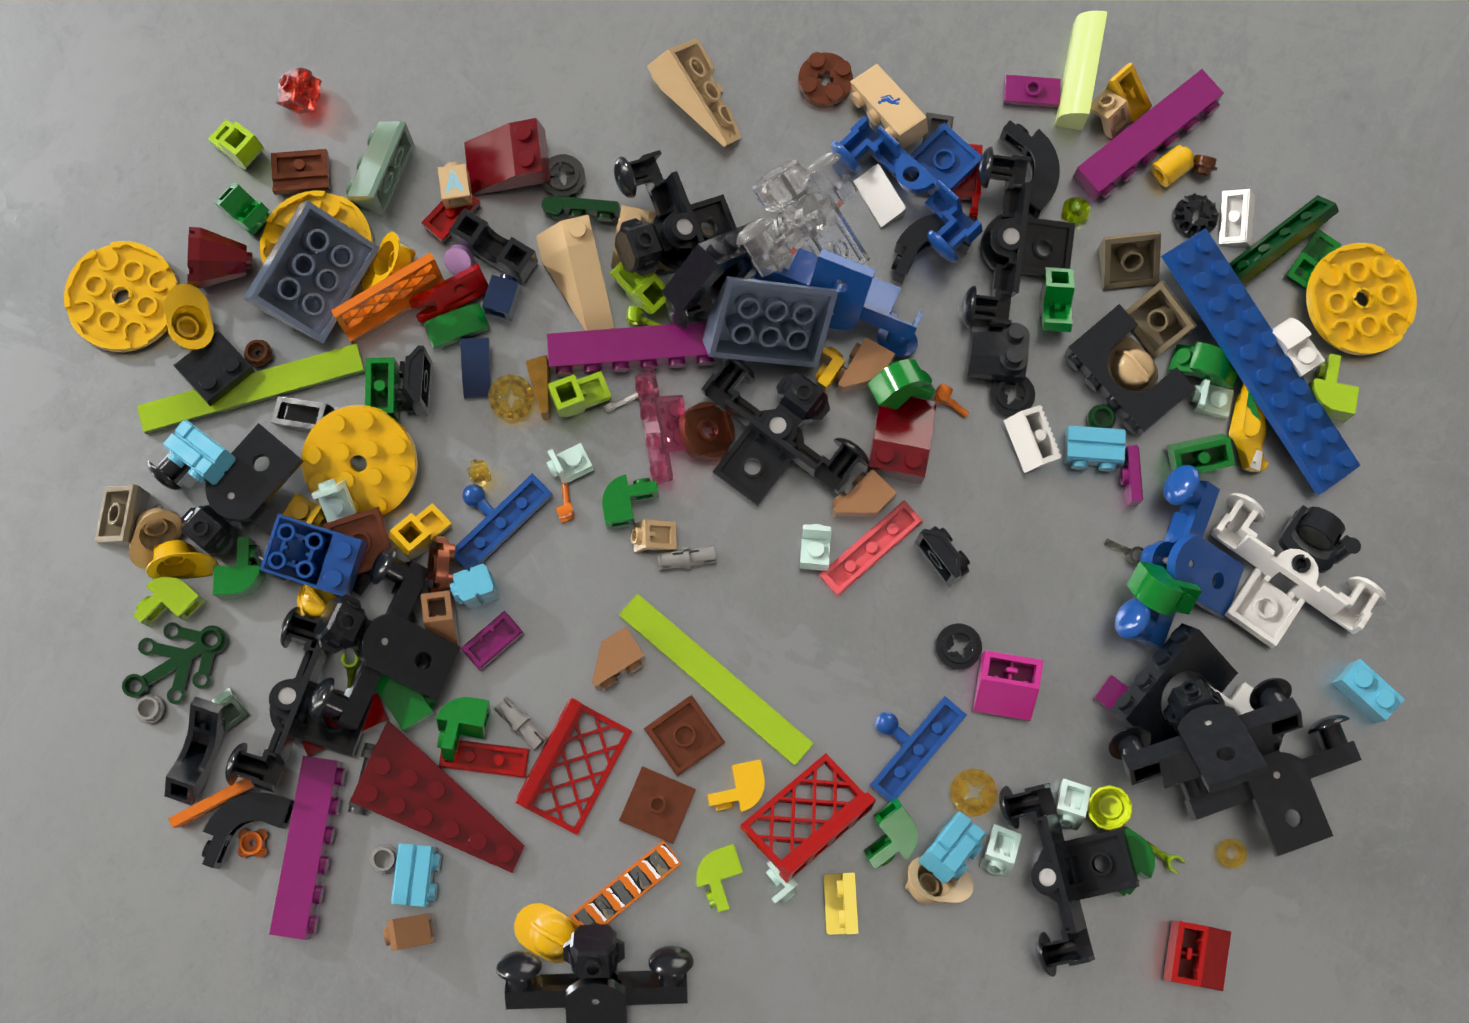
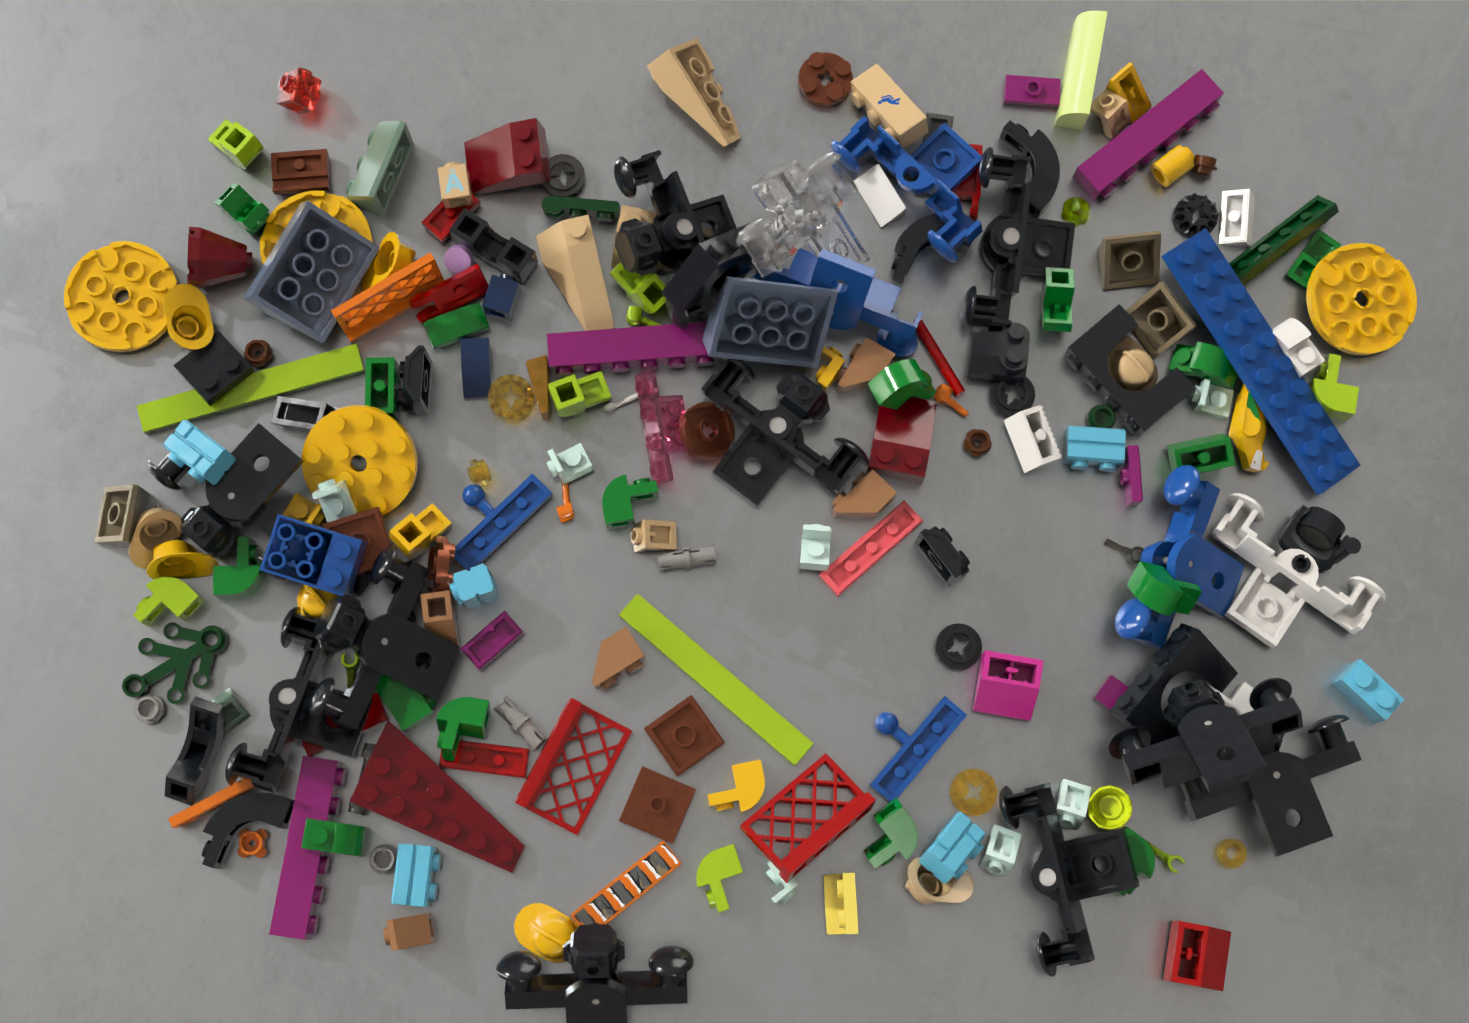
(333, 837): none -> green brick
(939, 359): none -> red bar
(983, 437): none -> reddish brown plate

